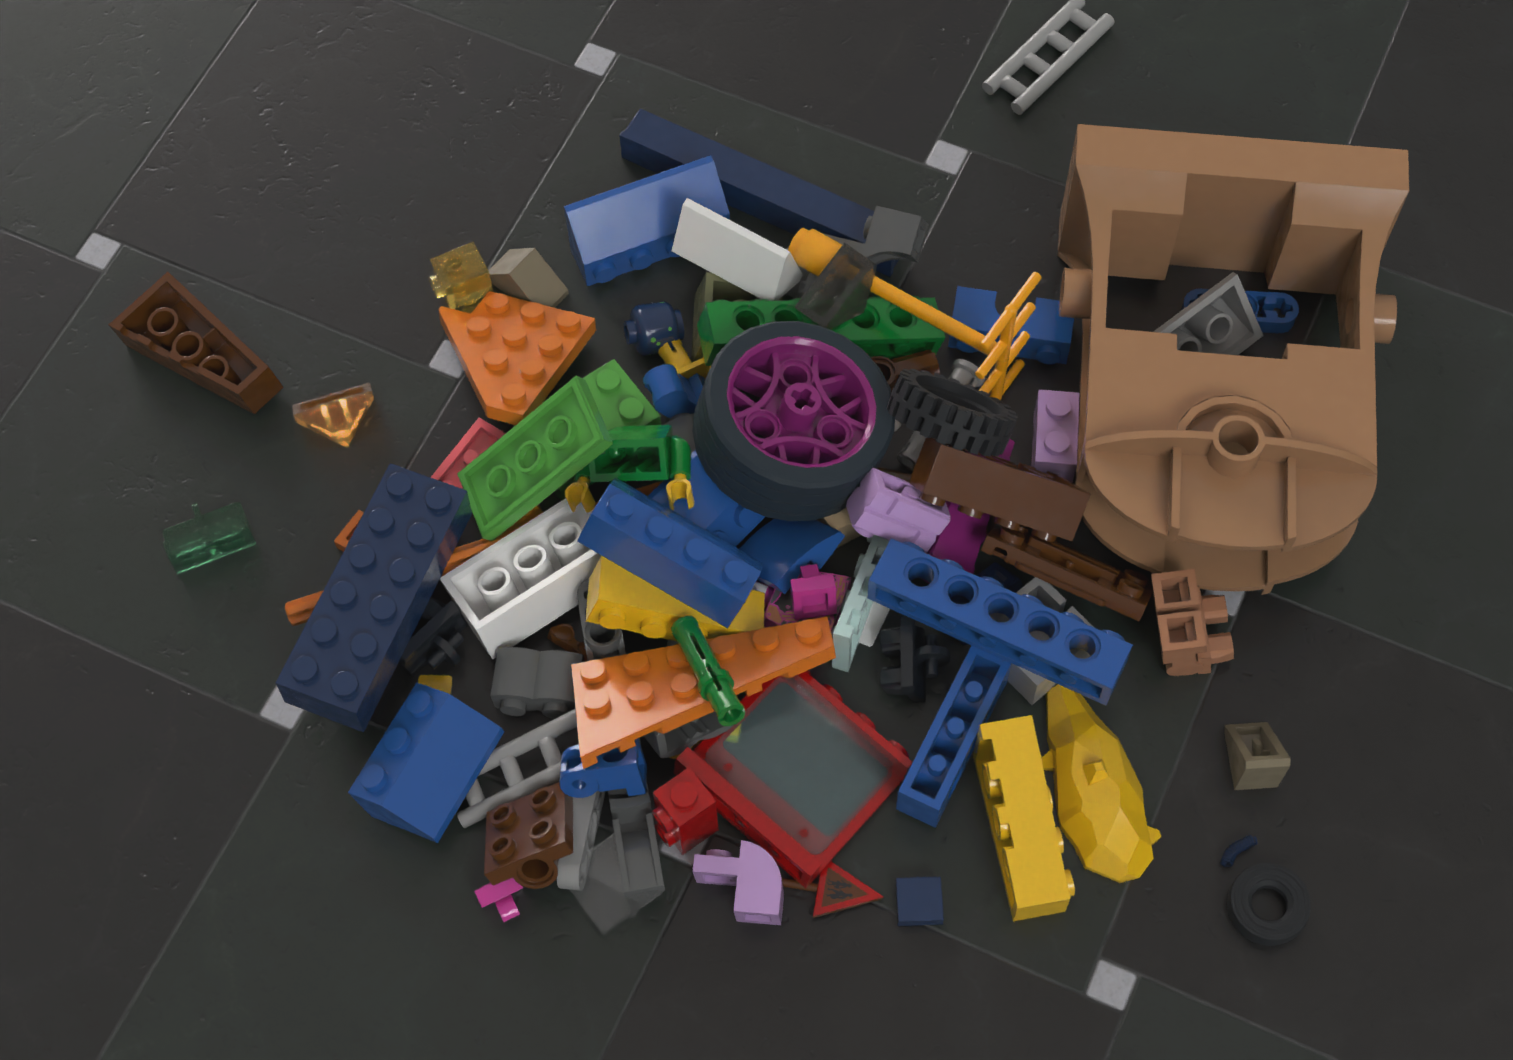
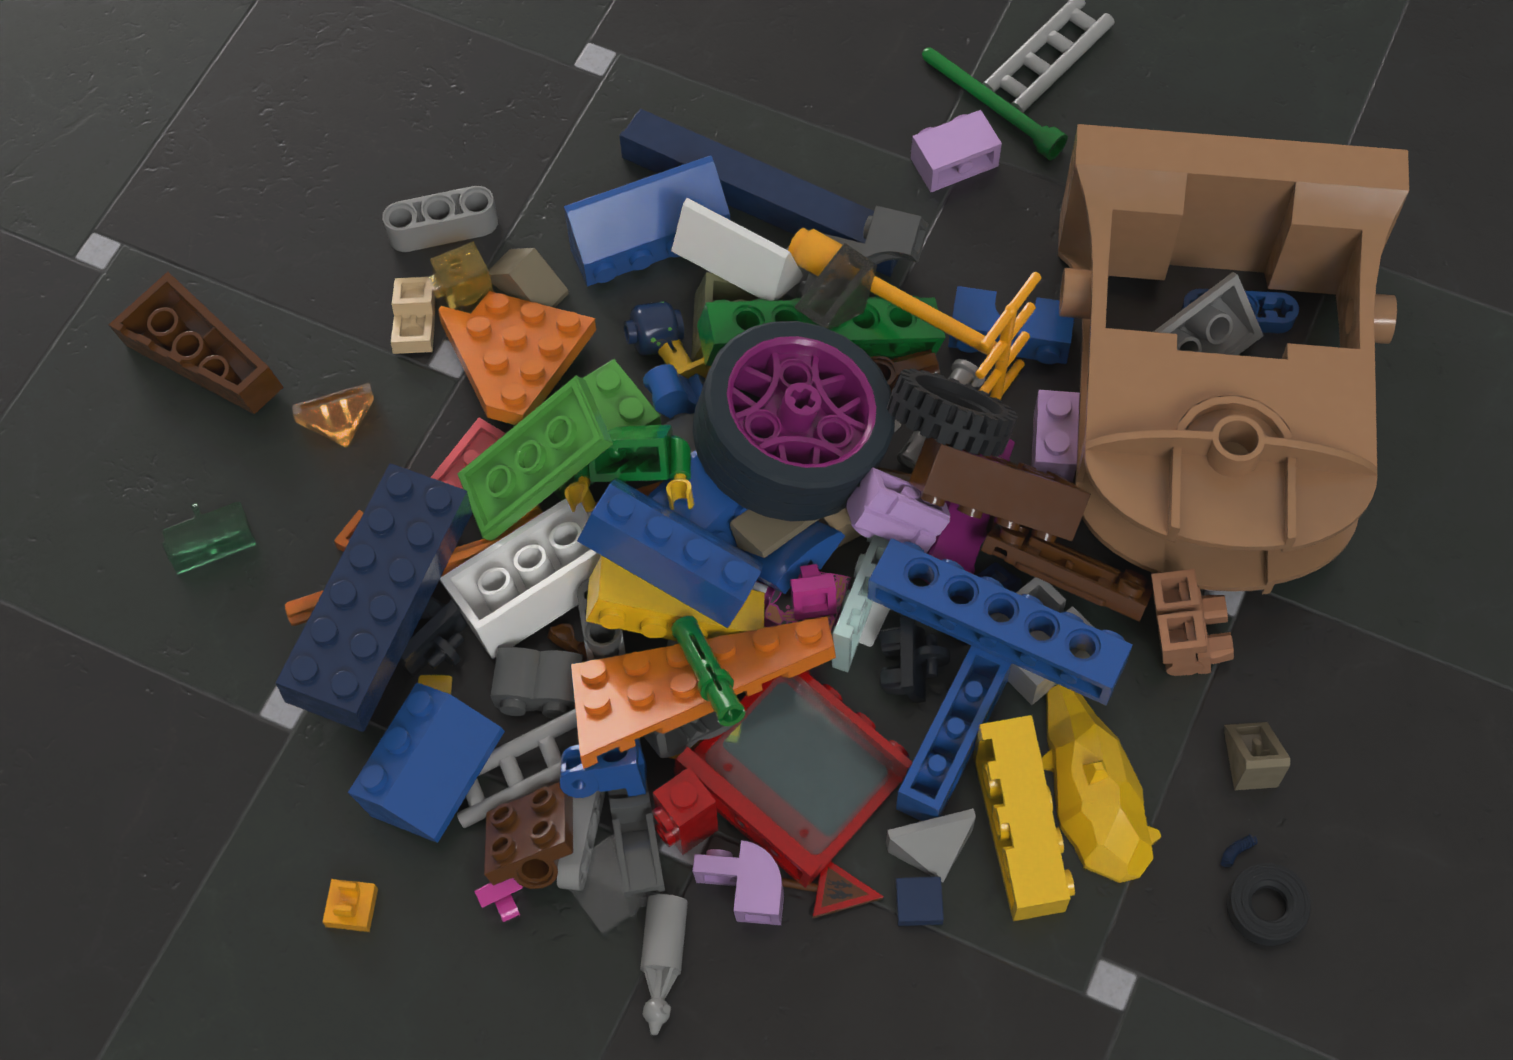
(350, 905): none -> light orange tile
(413, 315): none -> tan slope
(458, 222): none -> light grey beam
(662, 953): none -> light grey wheel
(764, 534): none -> dark tan slope
(933, 842): none -> light grey slope
(955, 150): none -> lavender brick
(1049, 140): none -> green piece

